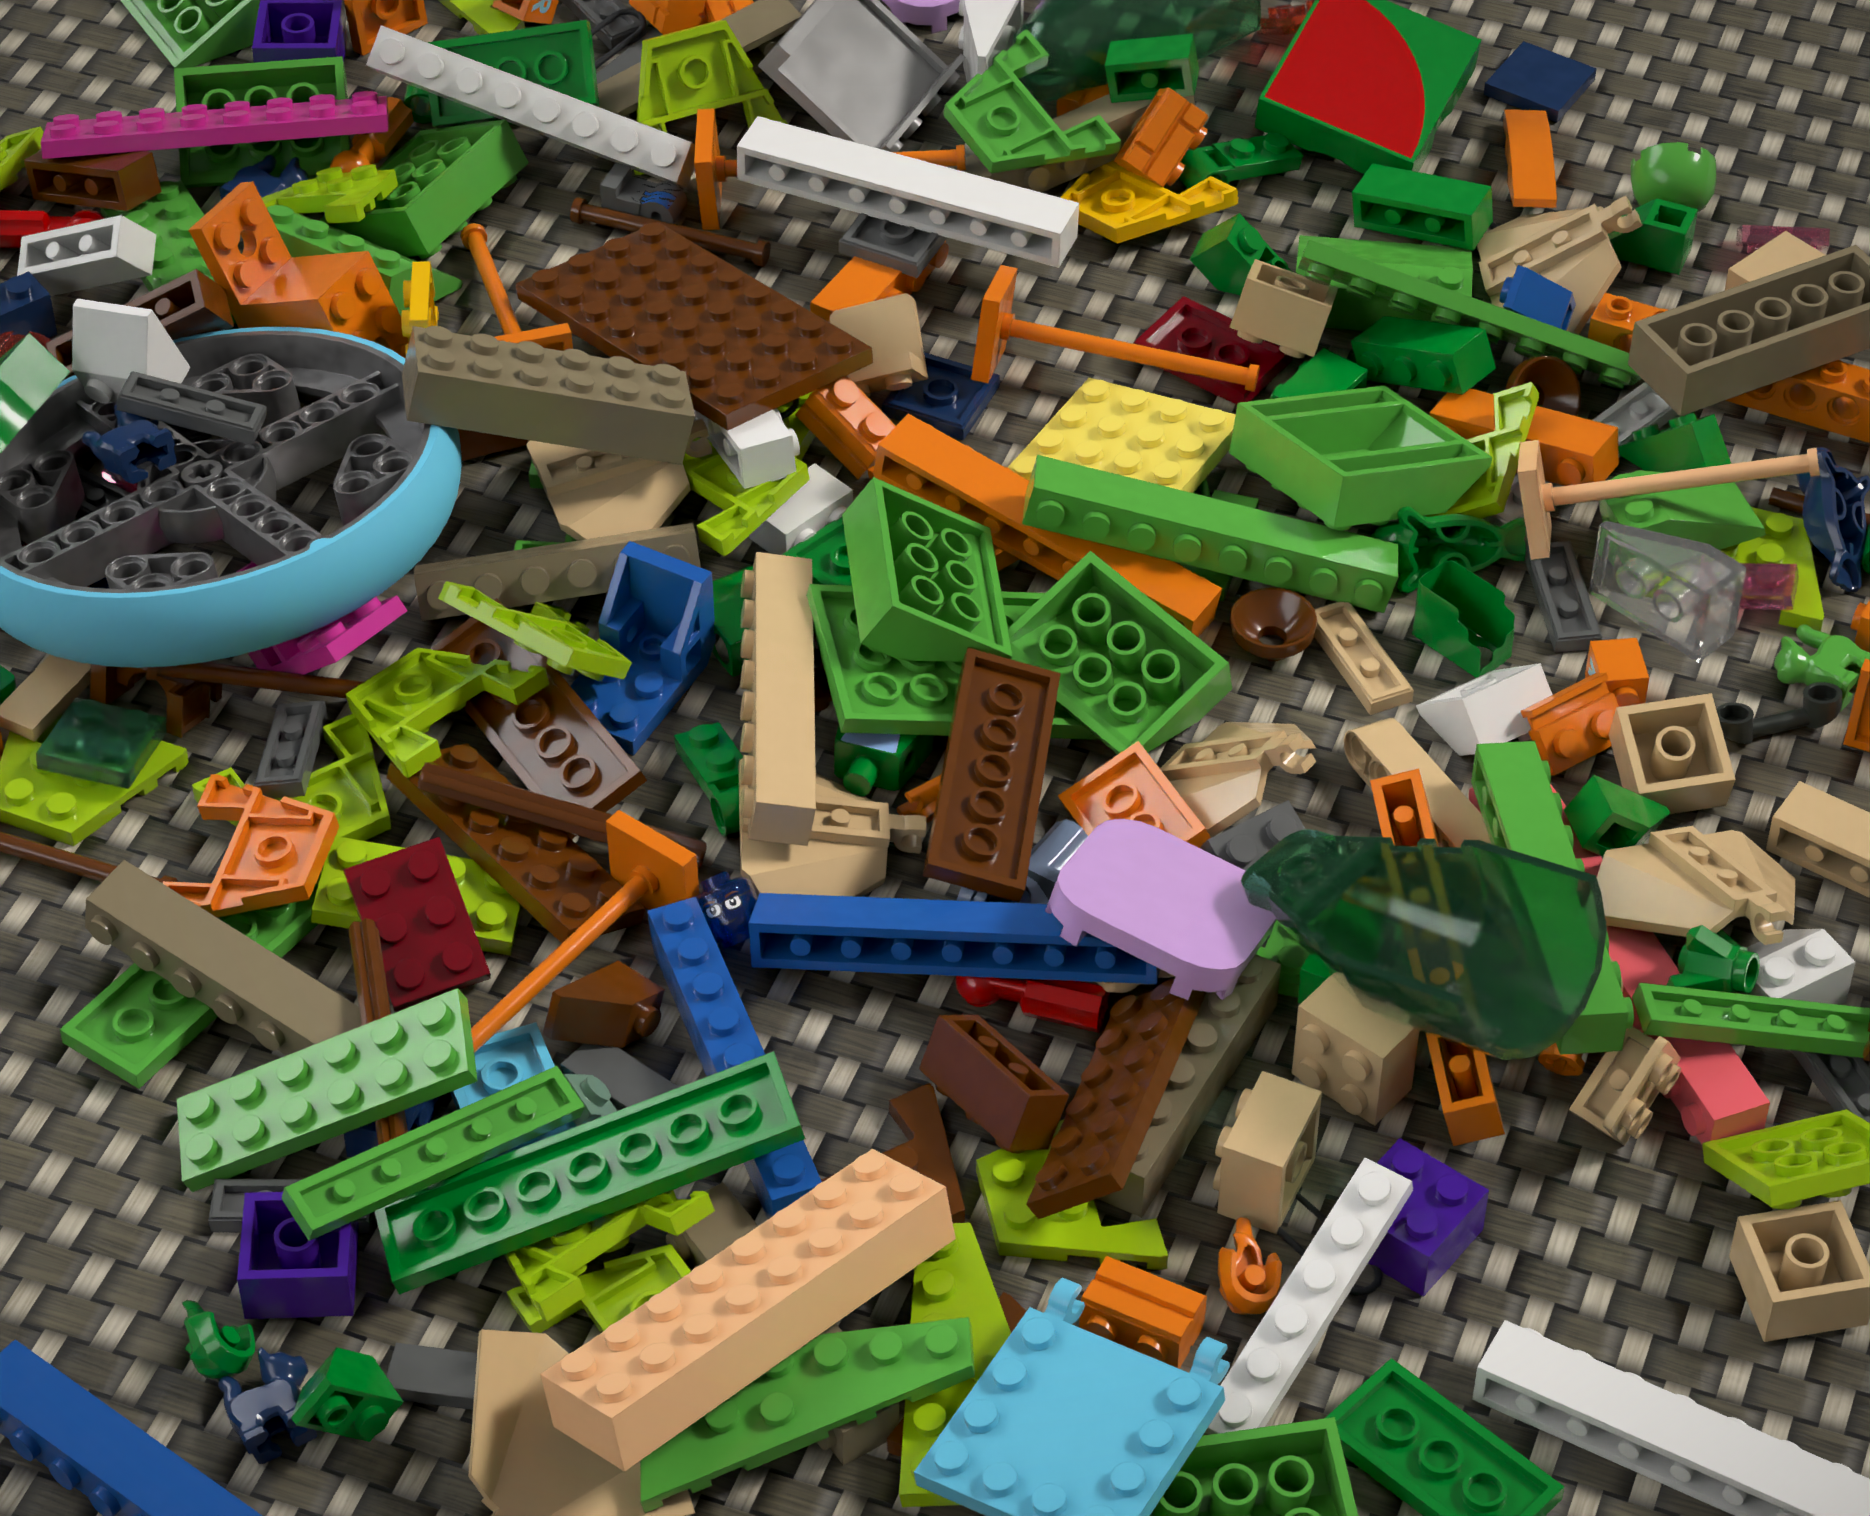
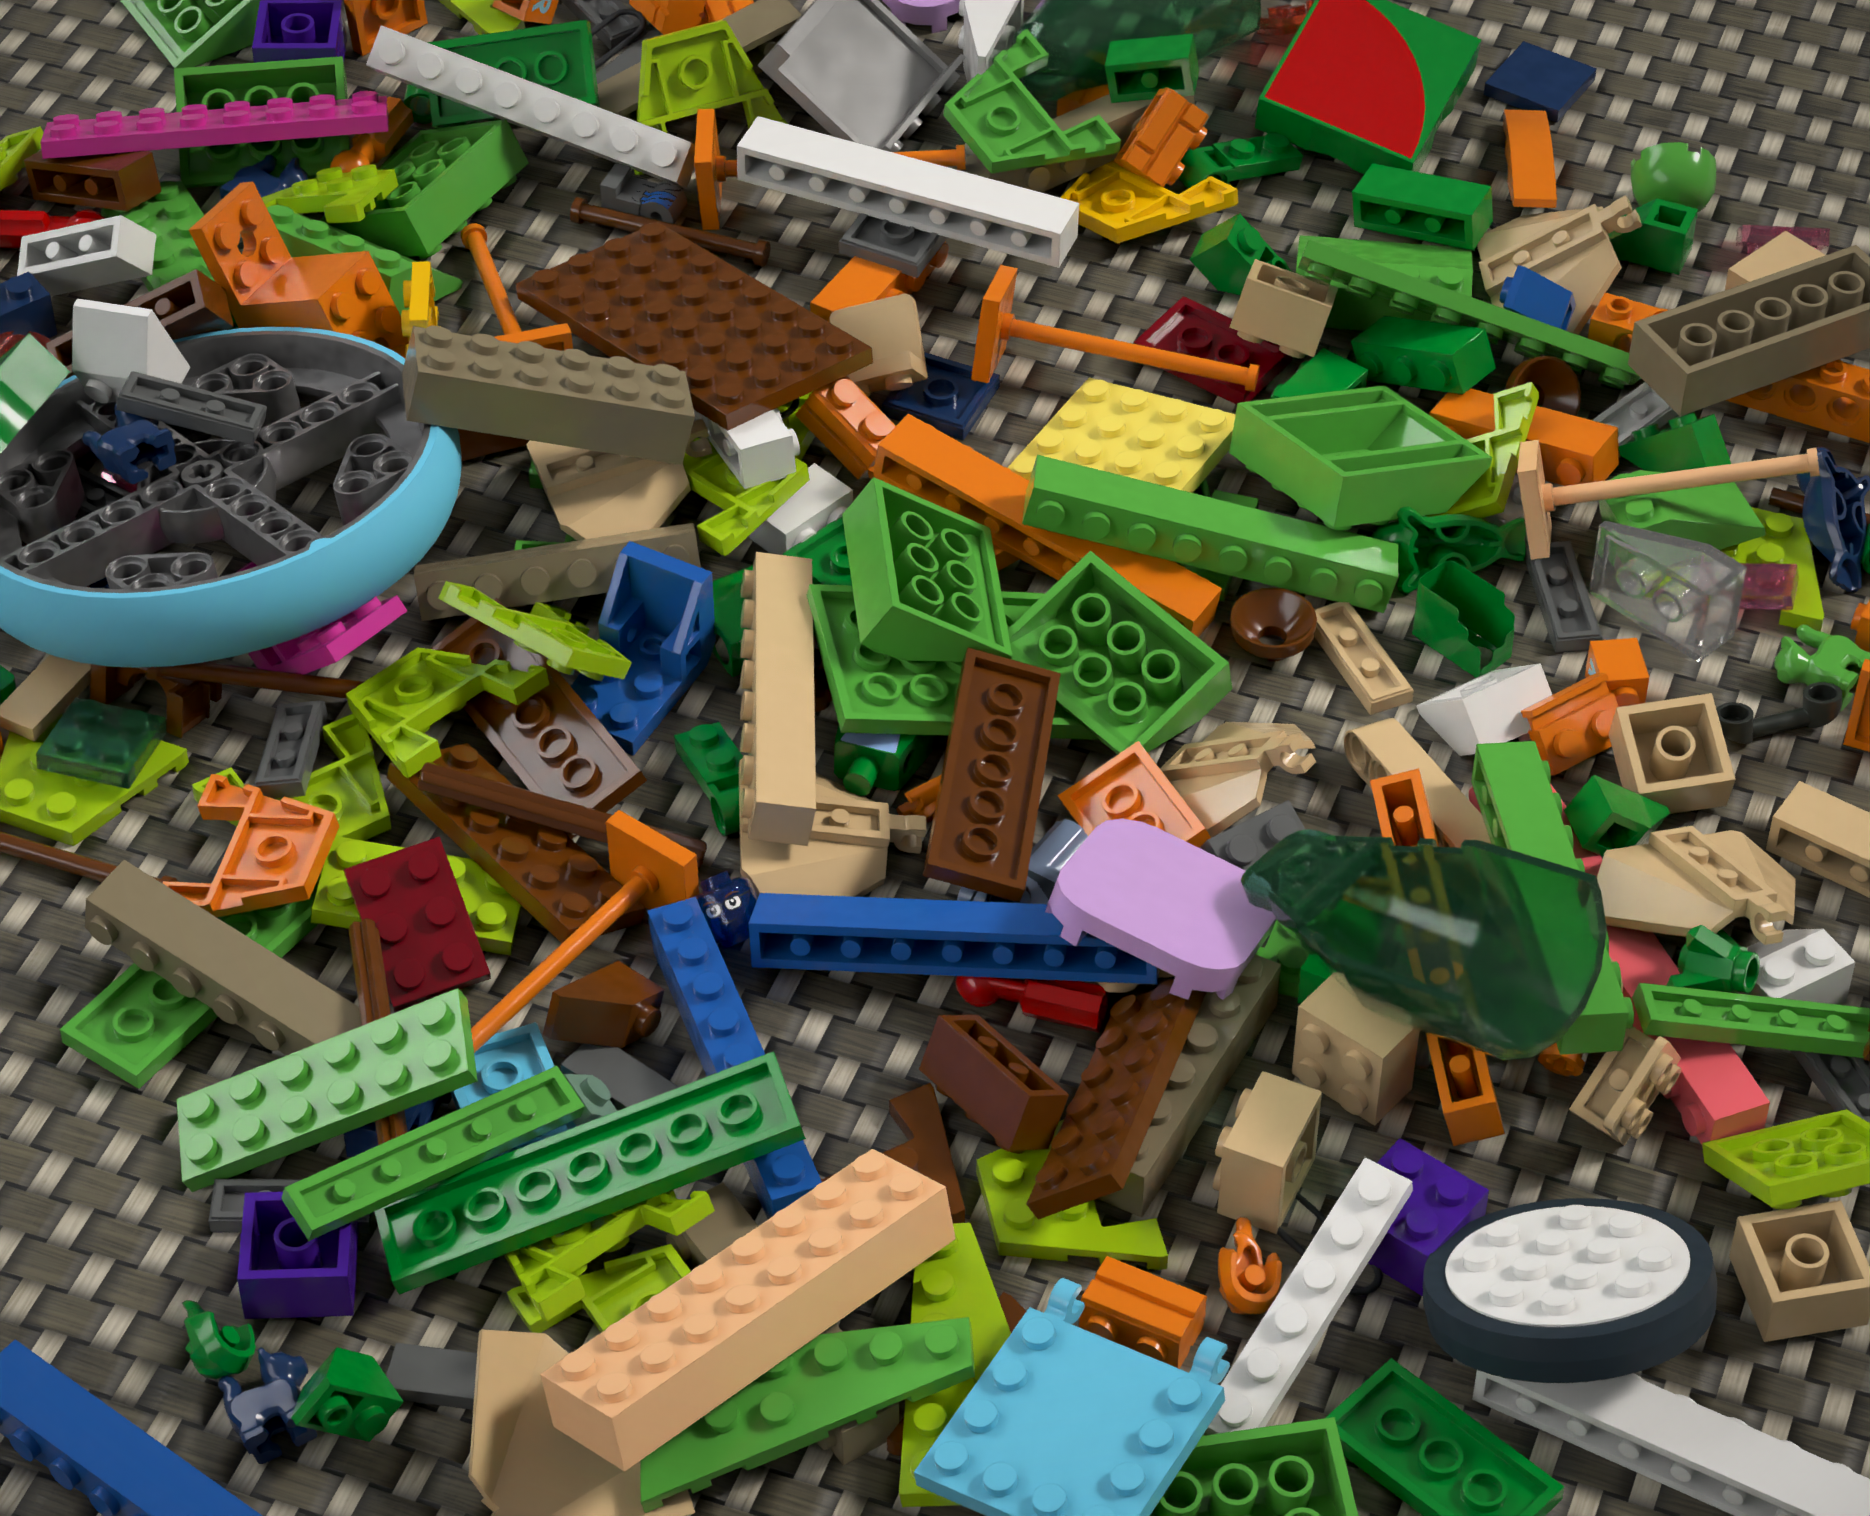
(1570, 1290): none -> wheel

